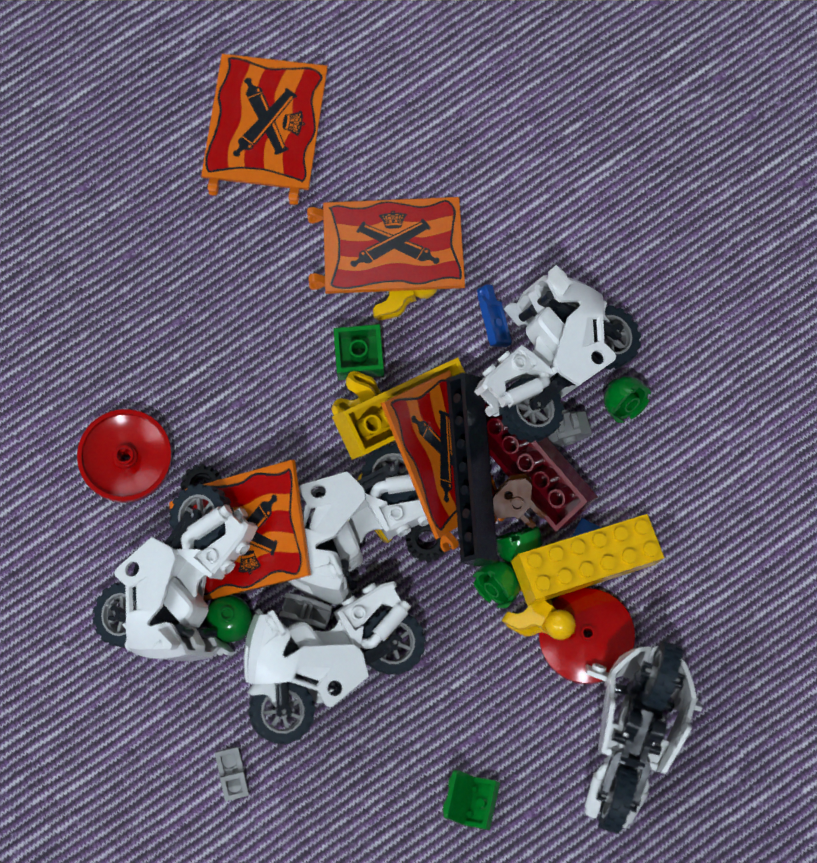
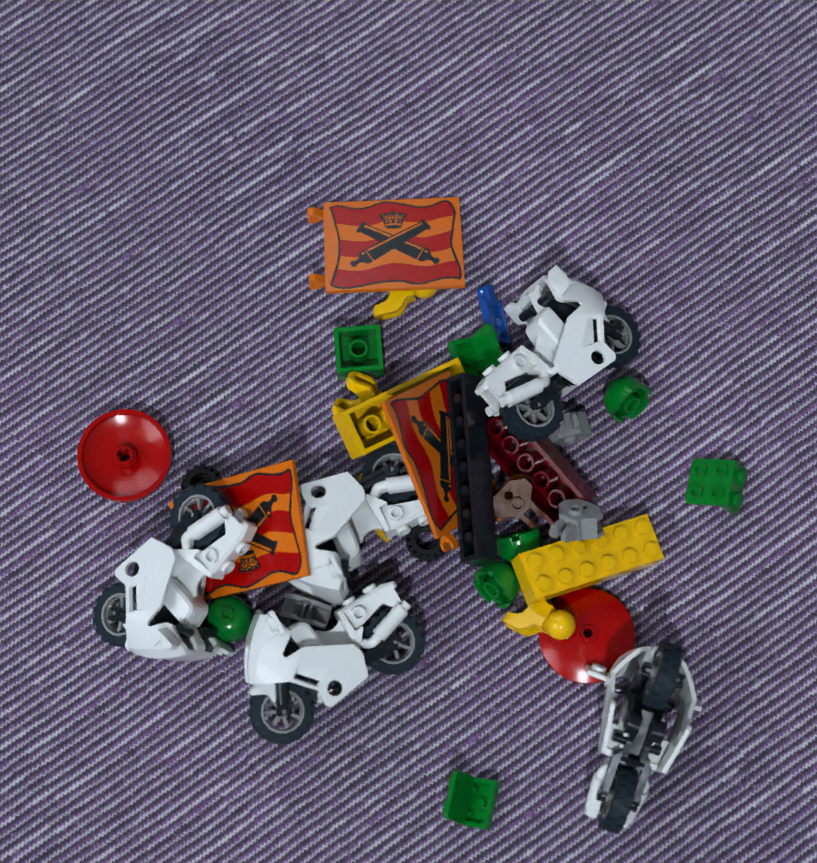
(231, 773): light grey slope -> none
(264, 123): flag -> none
(478, 351): none -> green bracket
(577, 522): none -> light grey hinge
(716, 484): none -> green bracket

